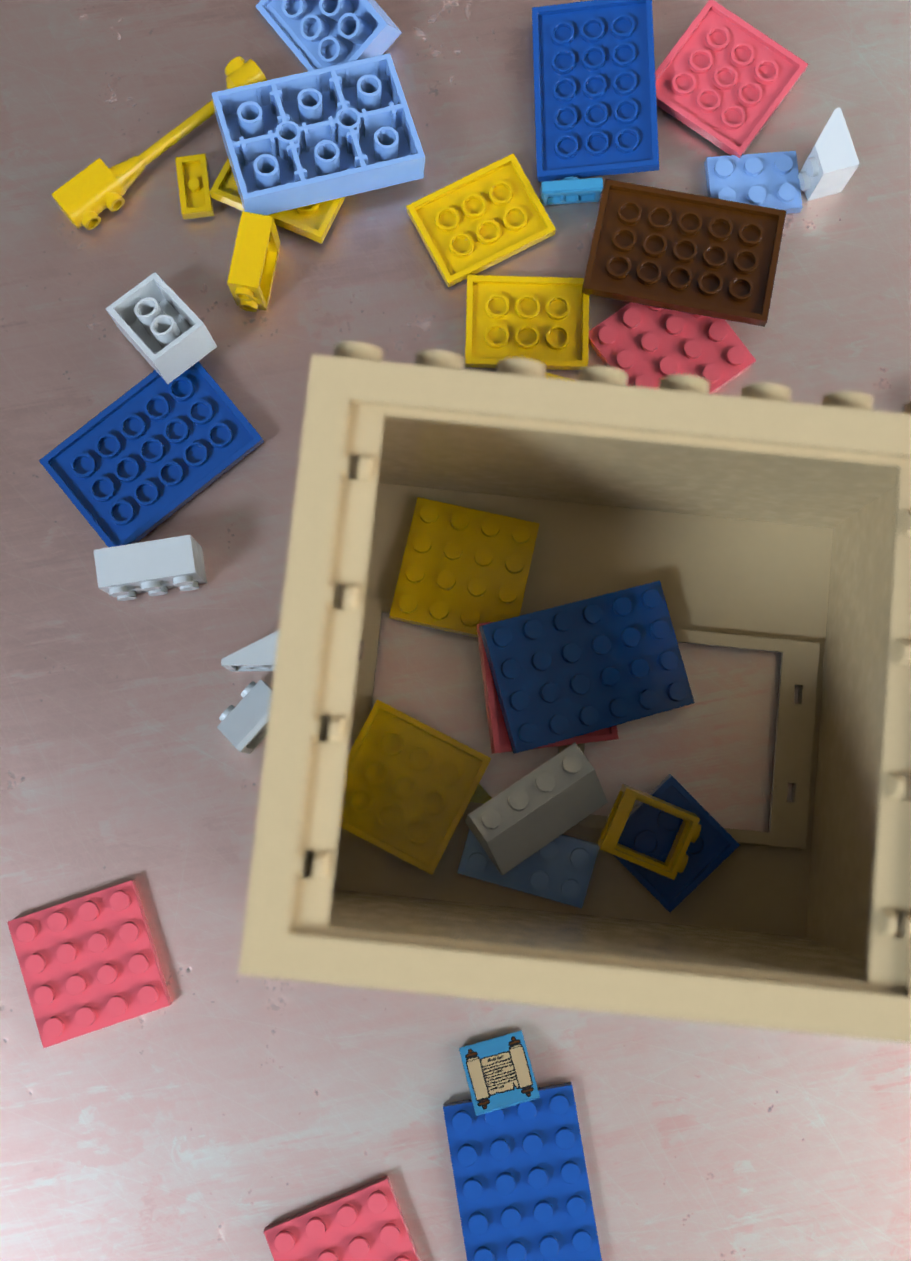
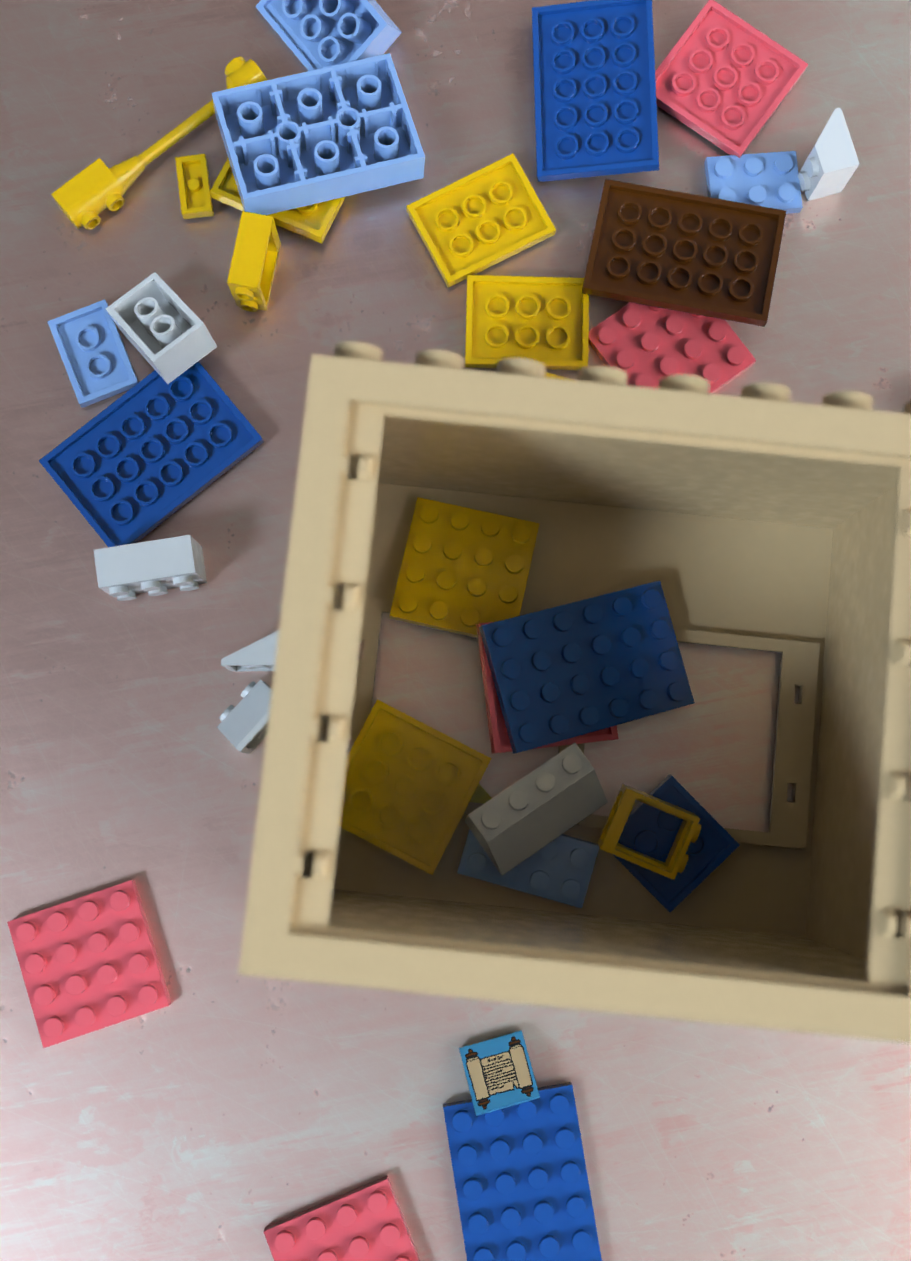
(93, 353): none -> light blue plate
(571, 191): dark azure plate -> none

